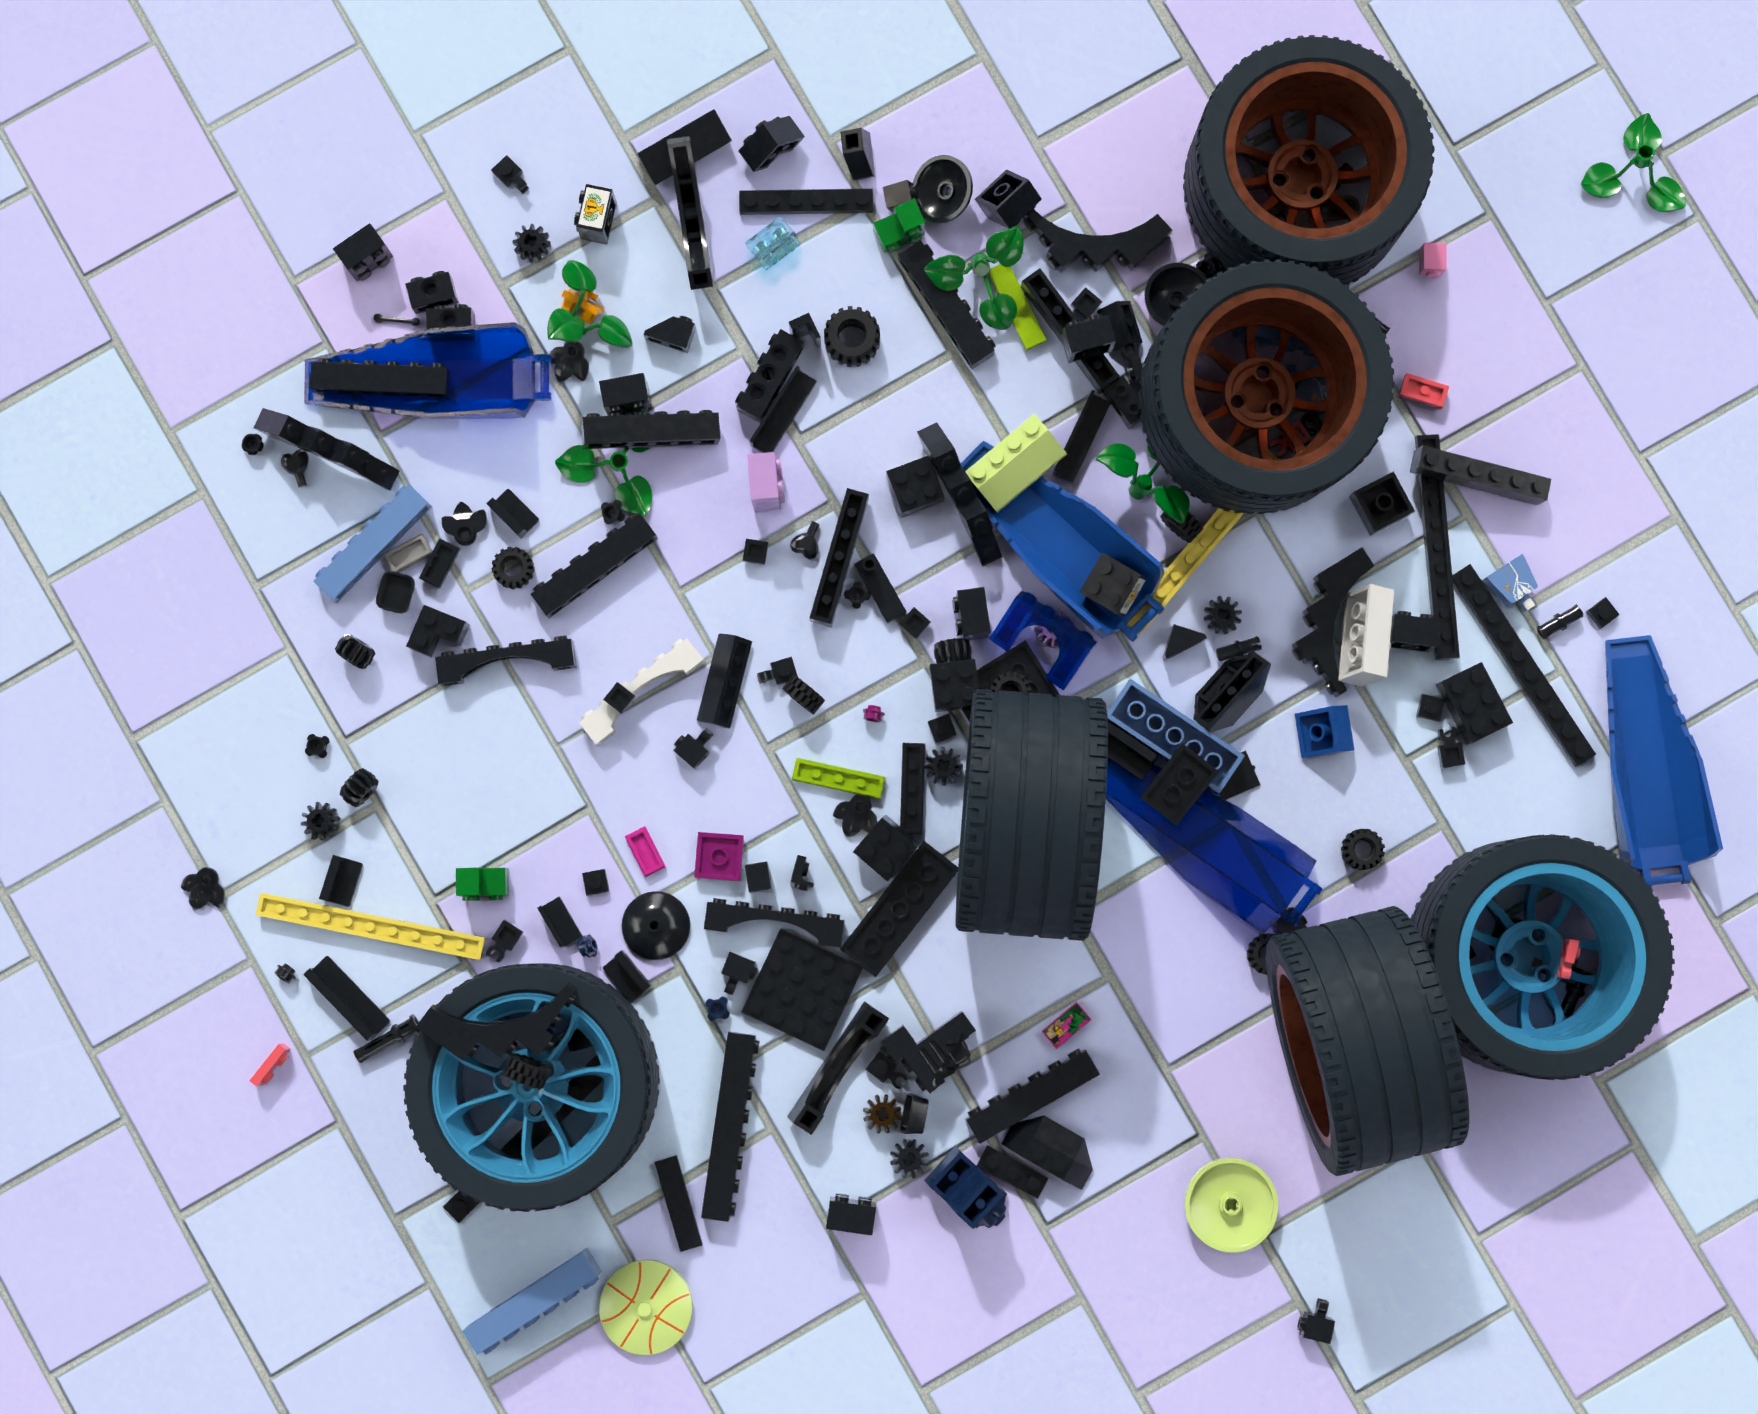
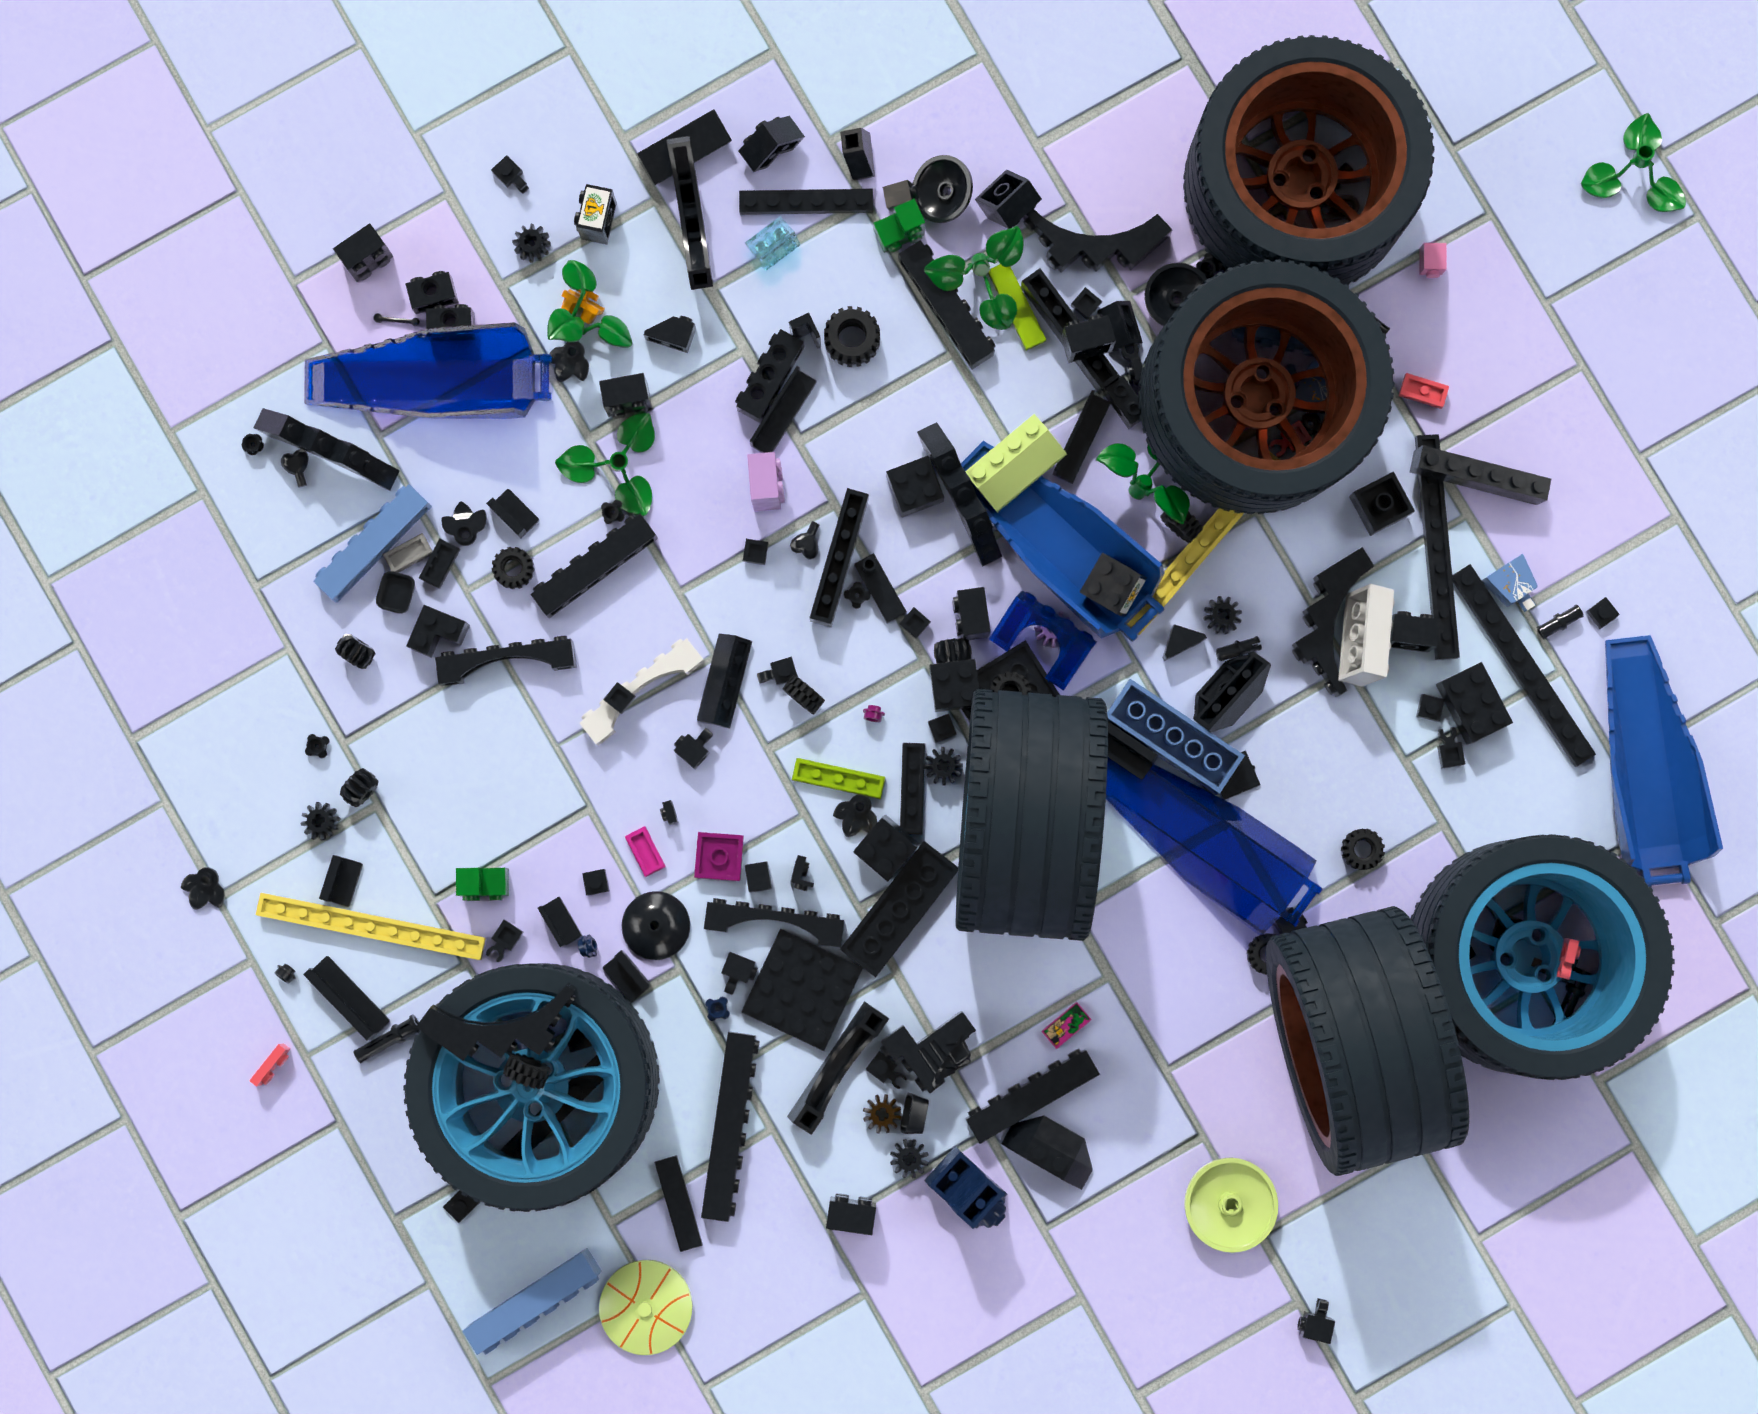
(380, 379): black brick -> none
(650, 430): black brick -> none
(668, 813): none -> black plate
(1012, 1171): black plate -> none
(1179, 784): black plate -> none
(1324, 731): blue slope -> none

